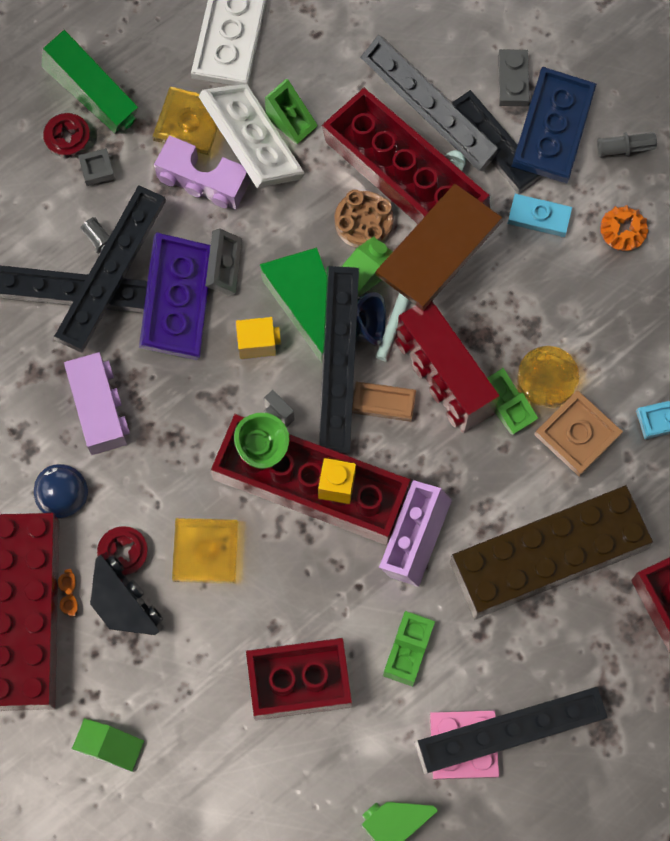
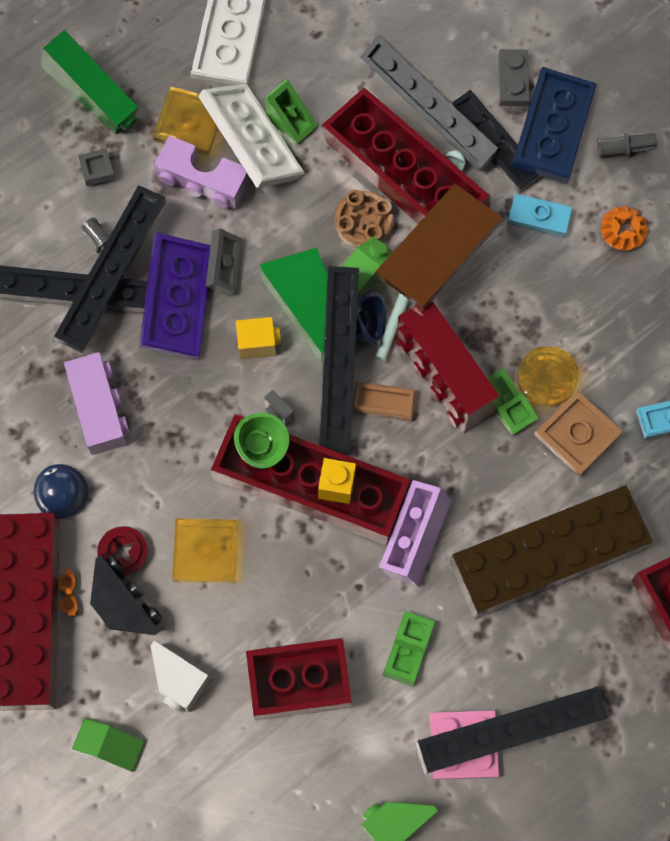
(75, 125): dark red gear -> none
(177, 679): none -> white slope

